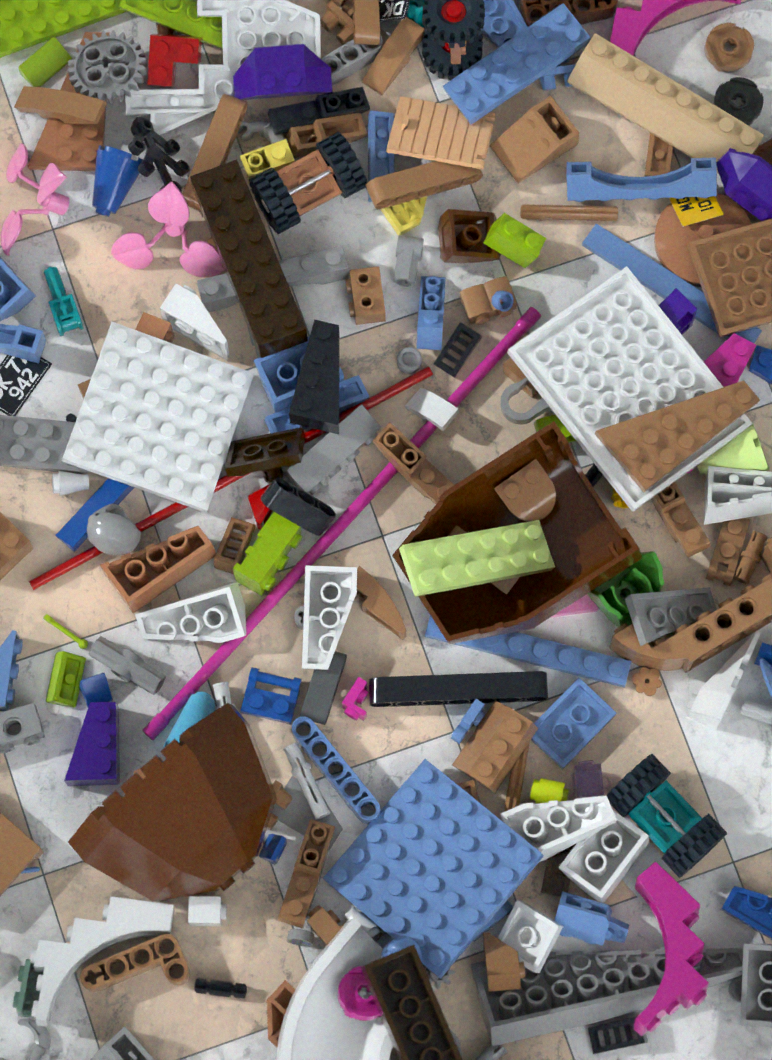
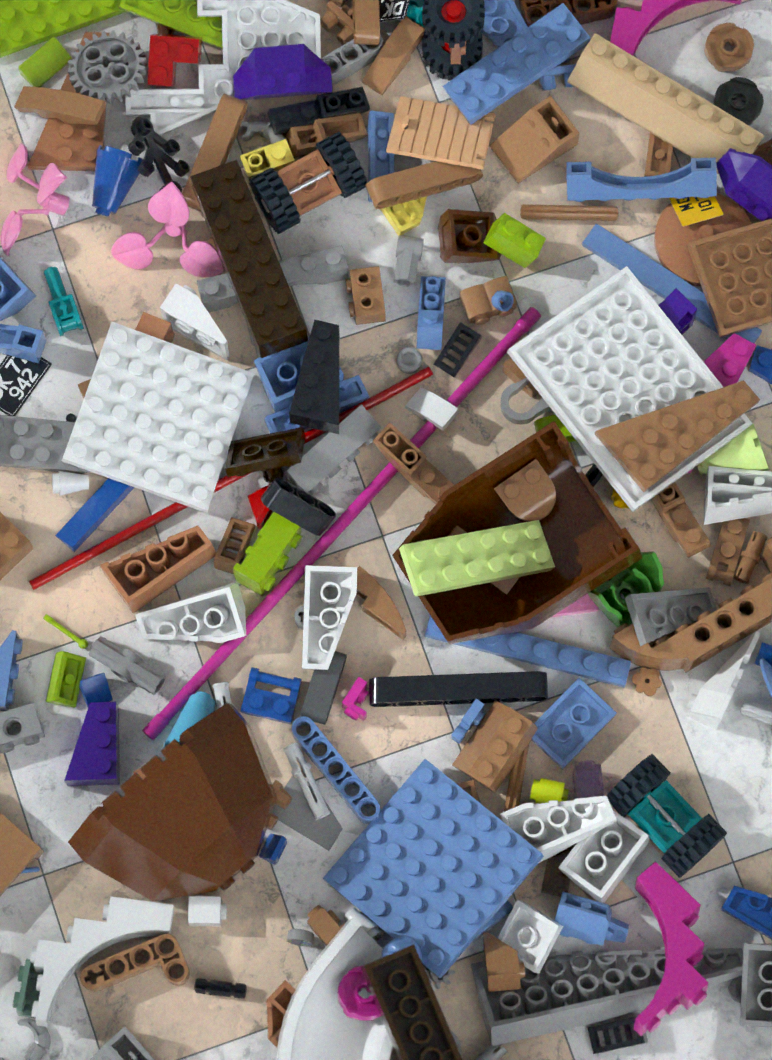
(112, 531): light grey piece -> none
(306, 873): medium nougat slope -> none

